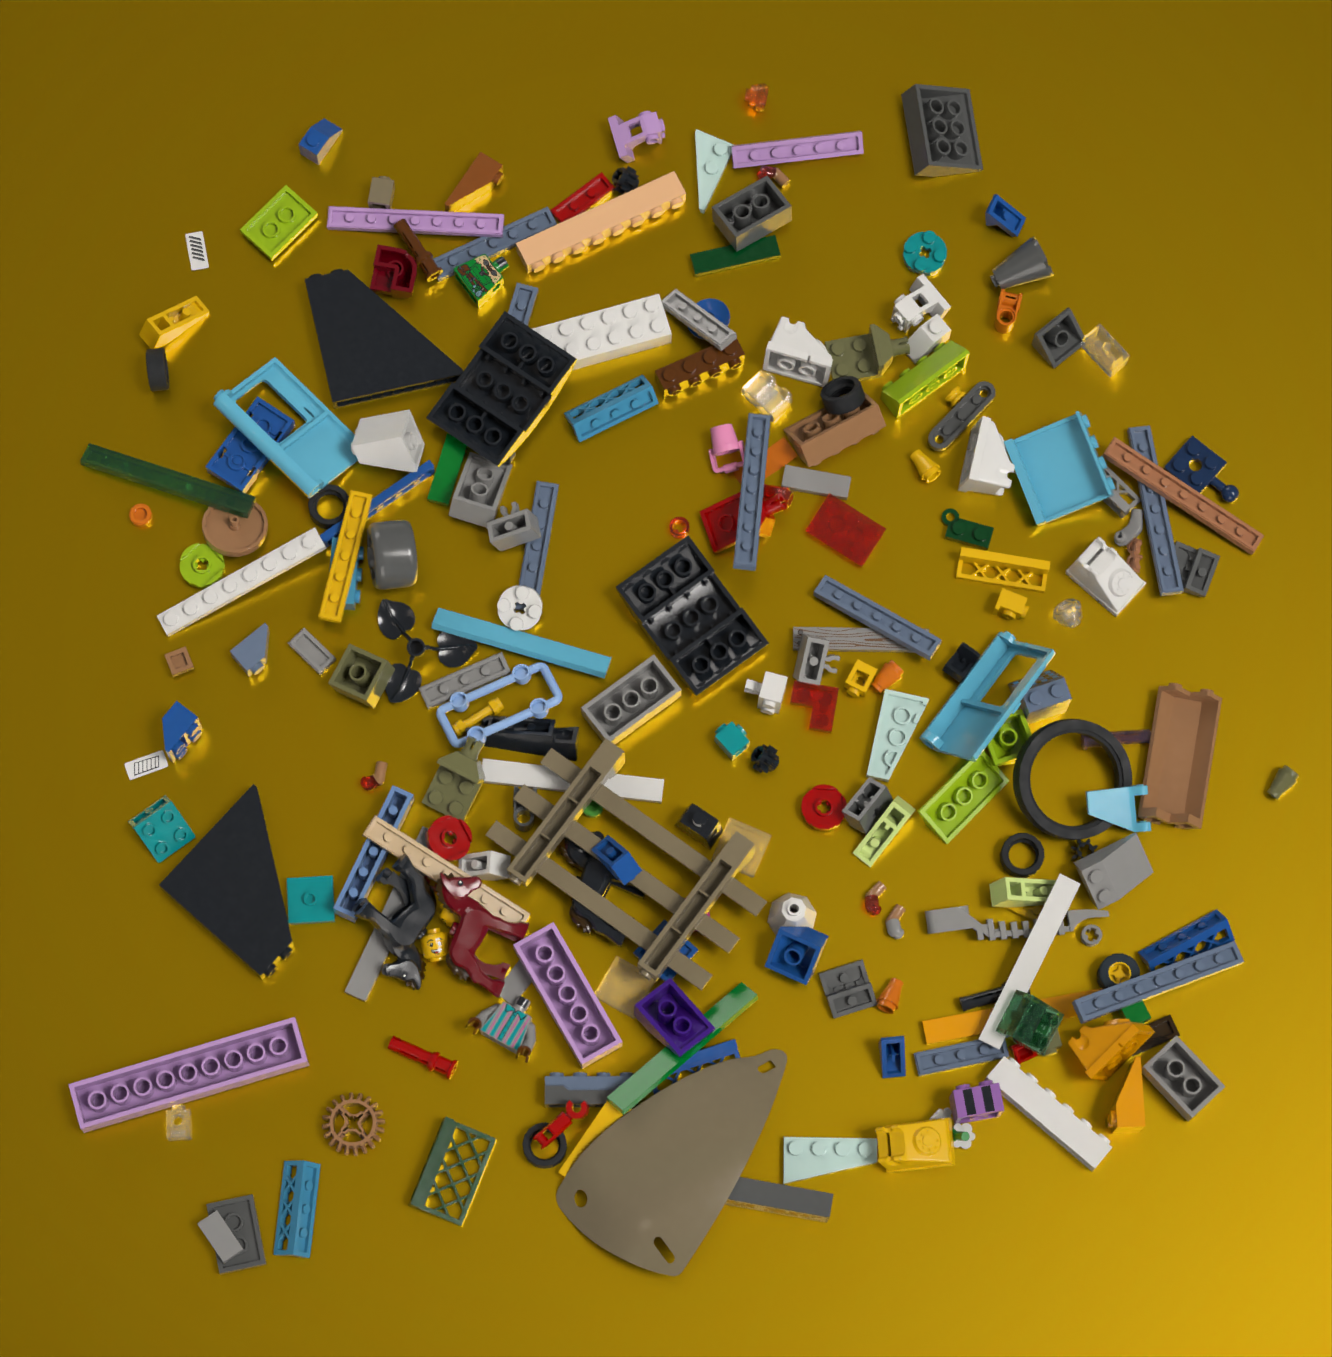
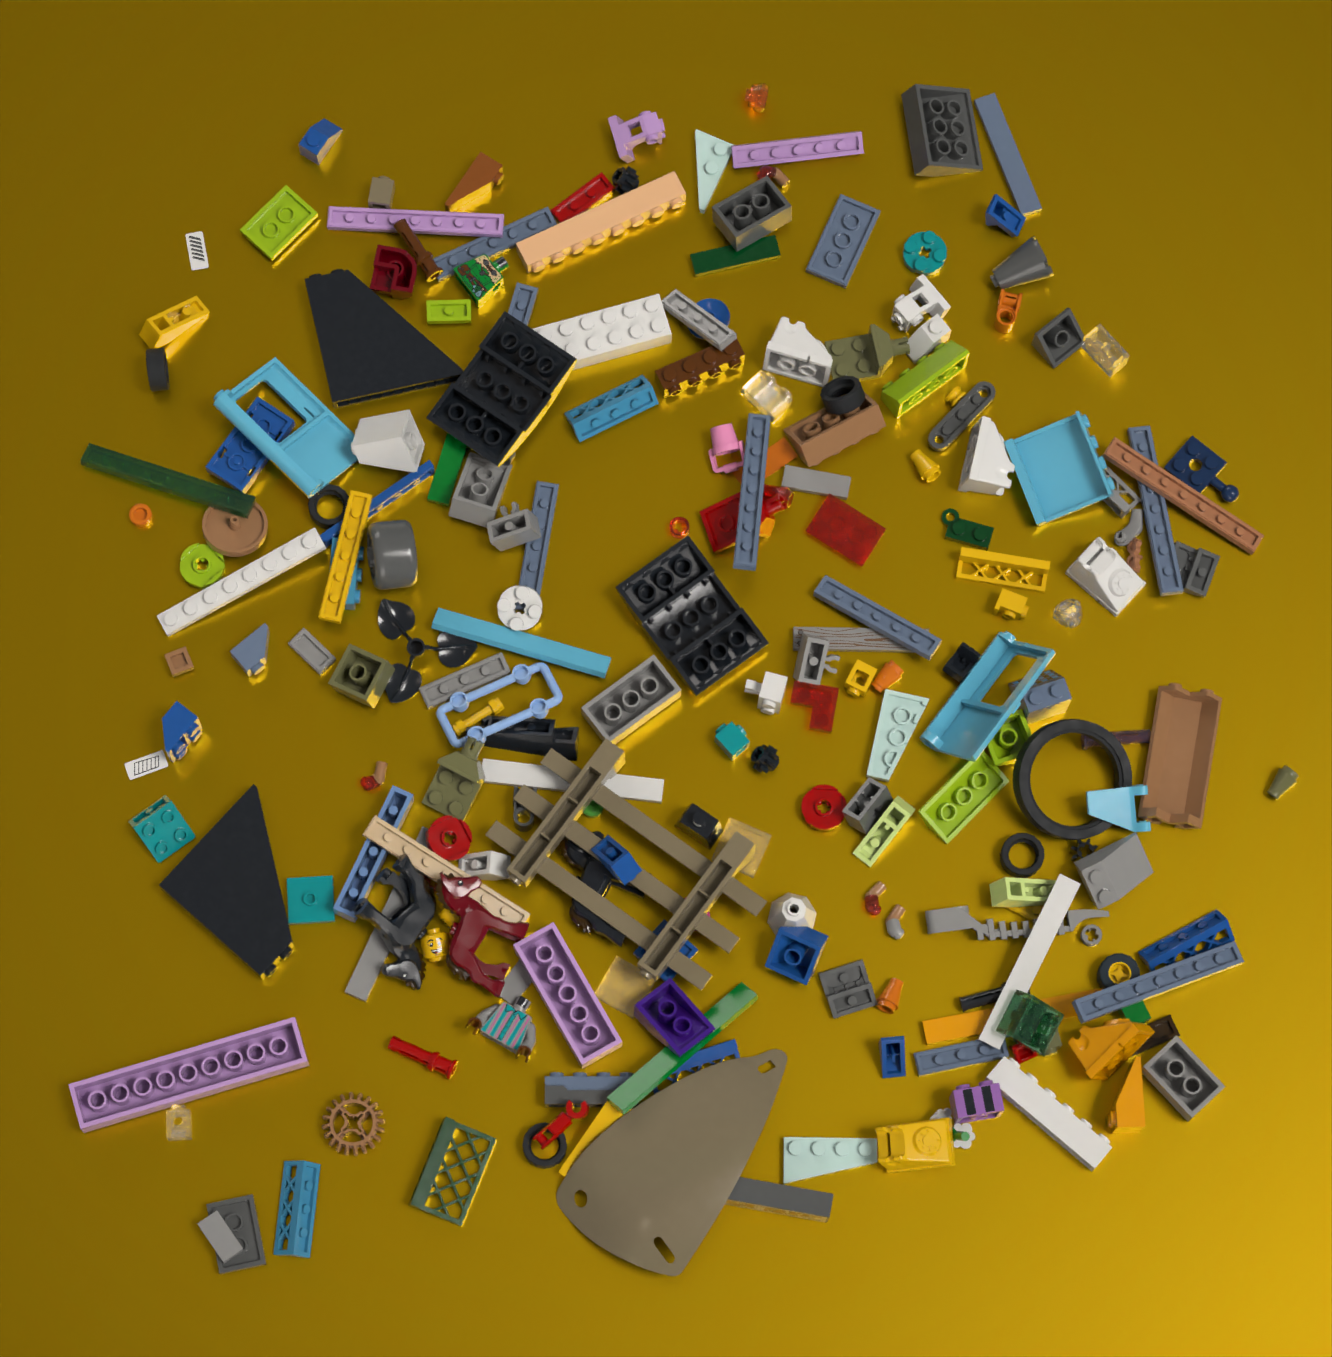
(448, 311): none -> lime plate
(843, 241): none -> sand blue tile
(1007, 155): none -> sand blue tile

